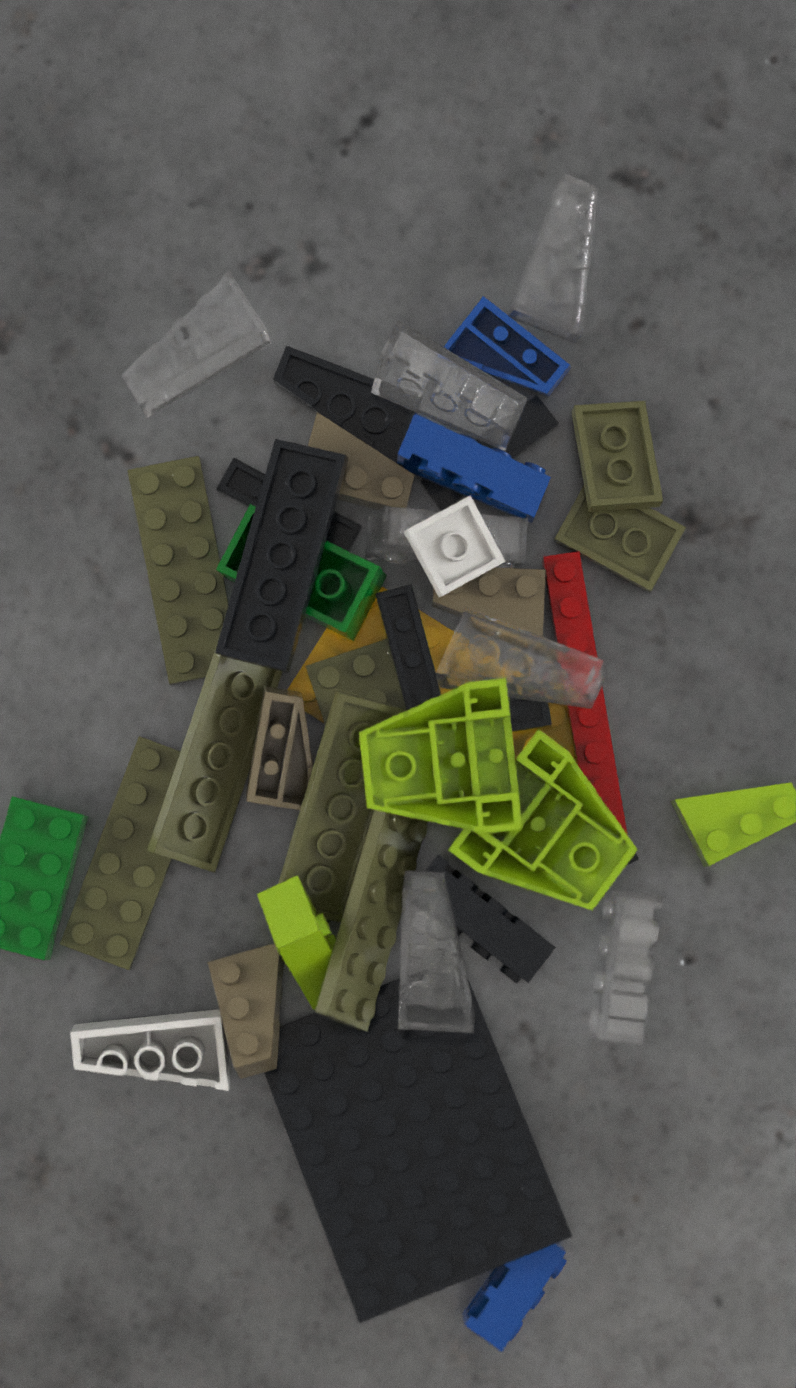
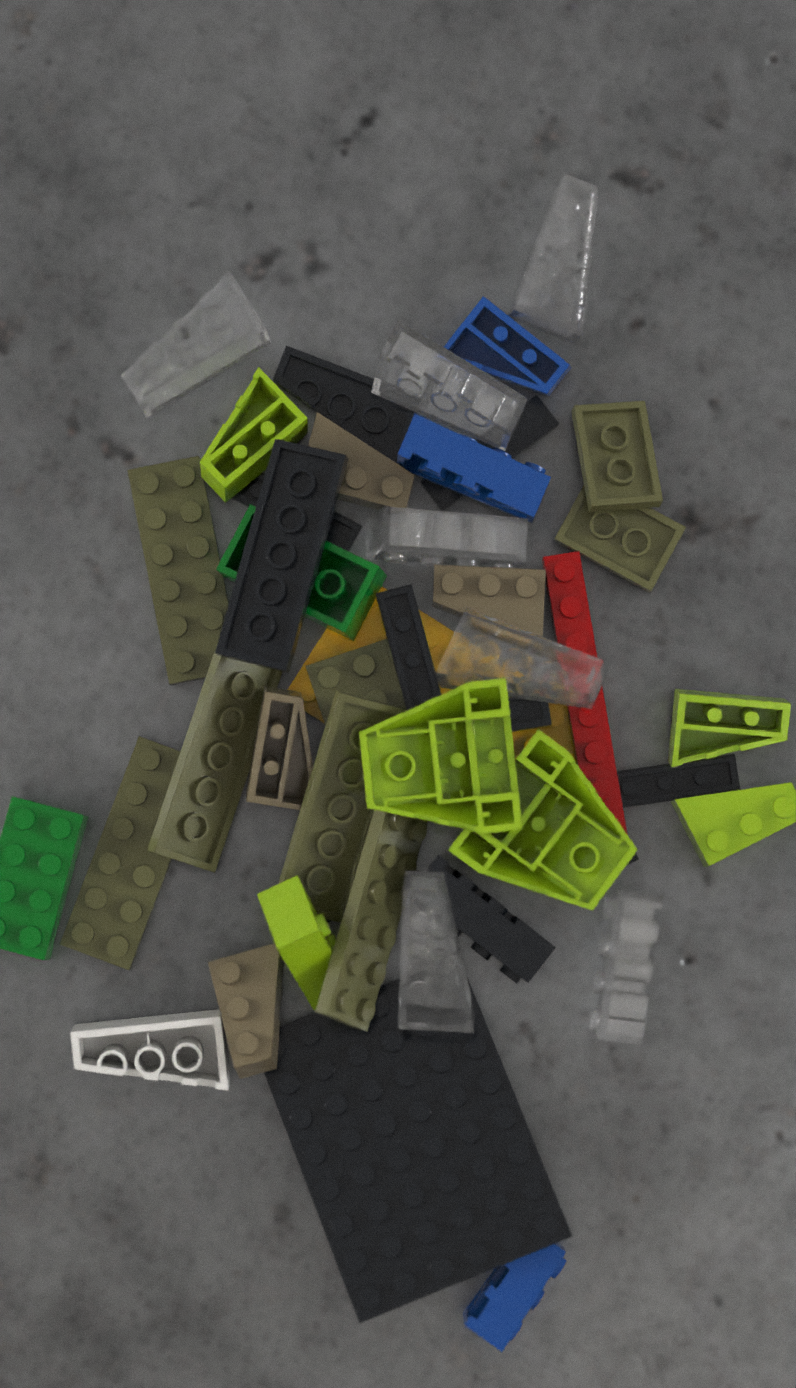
(247, 438): none -> lime wedge
(454, 546): white plate -> none
(668, 783): none -> black tile
(723, 723): none -> lime wedge

